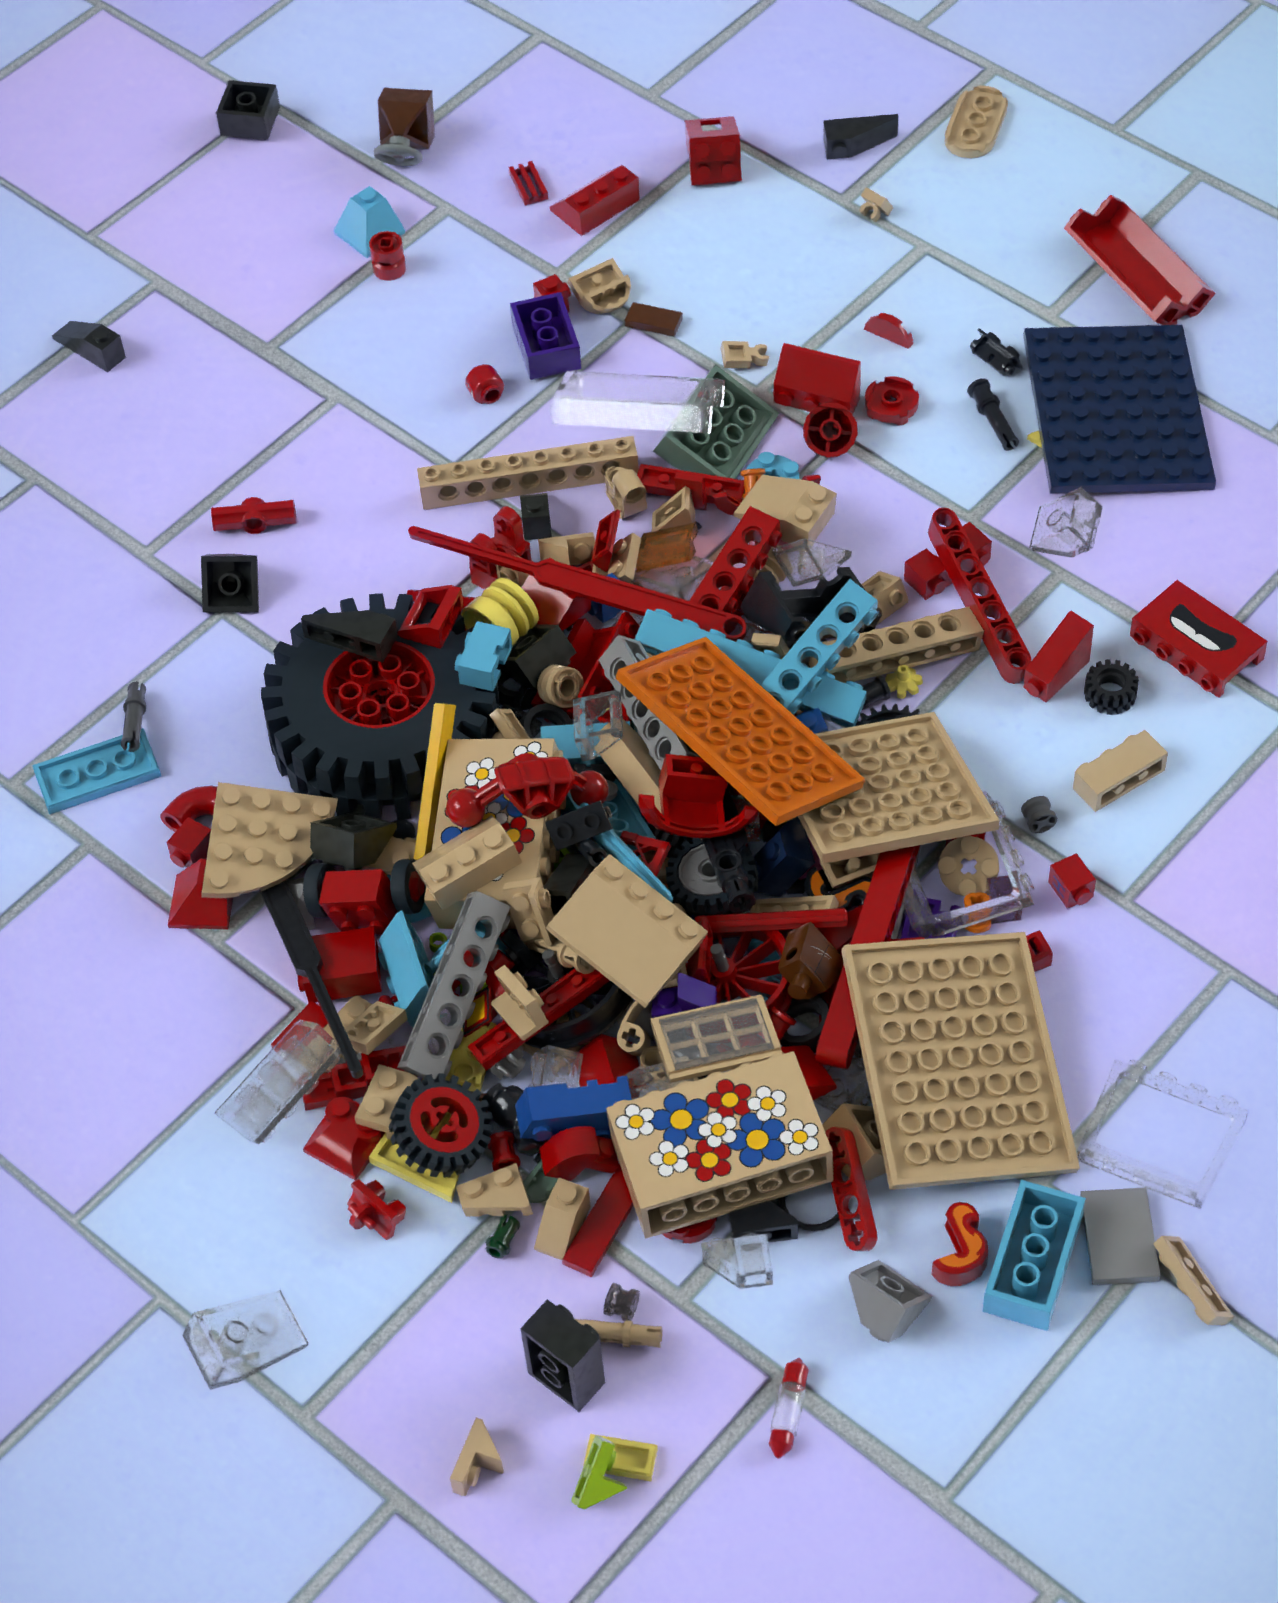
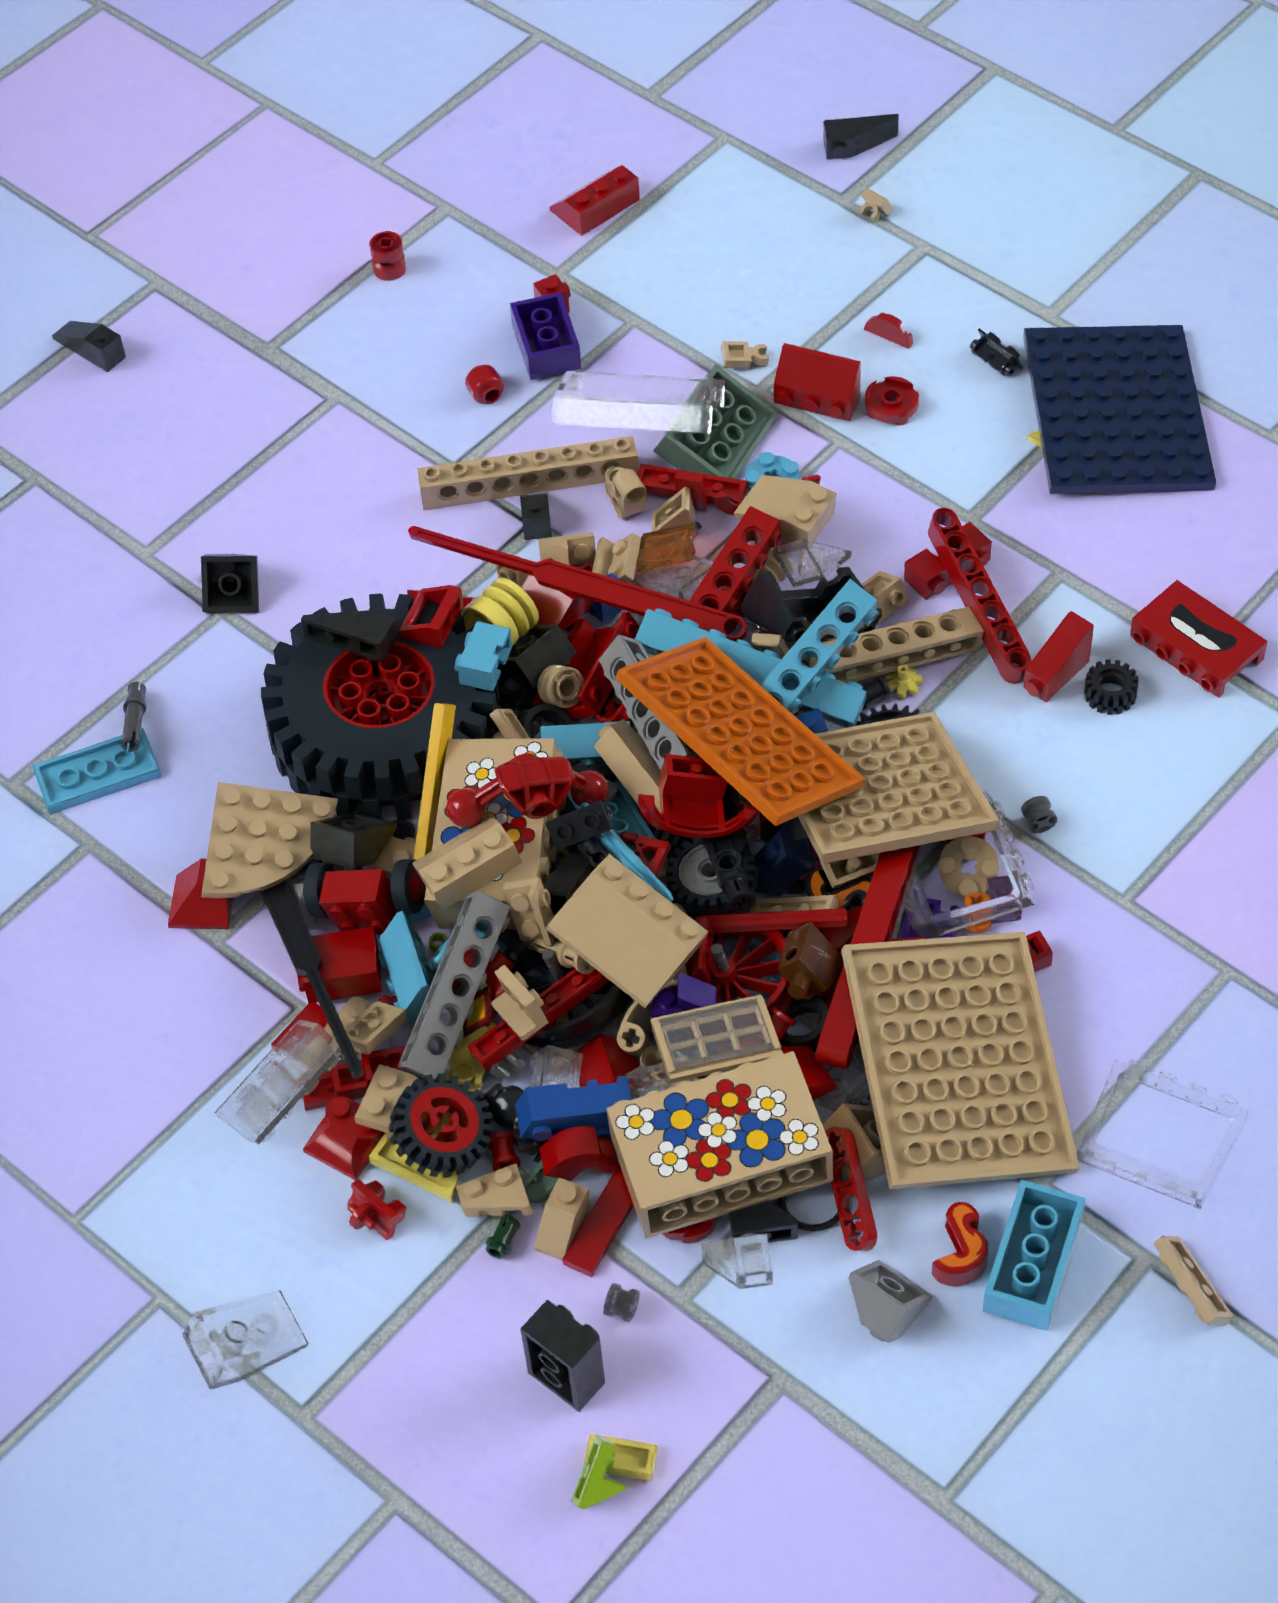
(189, 843): red brick -> none
(190, 804): red cylinder -> none
(248, 110): pearl dark grey brick -> none
(253, 515): red piece -> none
(364, 217): medium azure slope -> none
(404, 125): reddish brown piece -> none
(476, 1453): tan slope -> none
(507, 539): red brick -> none
(521, 170): red tile -> none
(587, 710): clear tile -> none
(601, 287): tan slope -> none
(605, 540): red slope -> none
(626, 1333): tan pin -> none
(653, 319): reddish brown tile -> none
(713, 153): red brick -> none
(750, 478): orange bush -> none
(788, 1408): piece -> none
(830, 430): red cylinder -> none
(976, 122): tan tile -> none
(989, 406): black pin -> none
(1067, 525): clear slope -> none
(1072, 881): red brick -> none
(1119, 770): tan brick -> none
(1120, 1236): light grey tile -> none
(1139, 261): red panel -> none

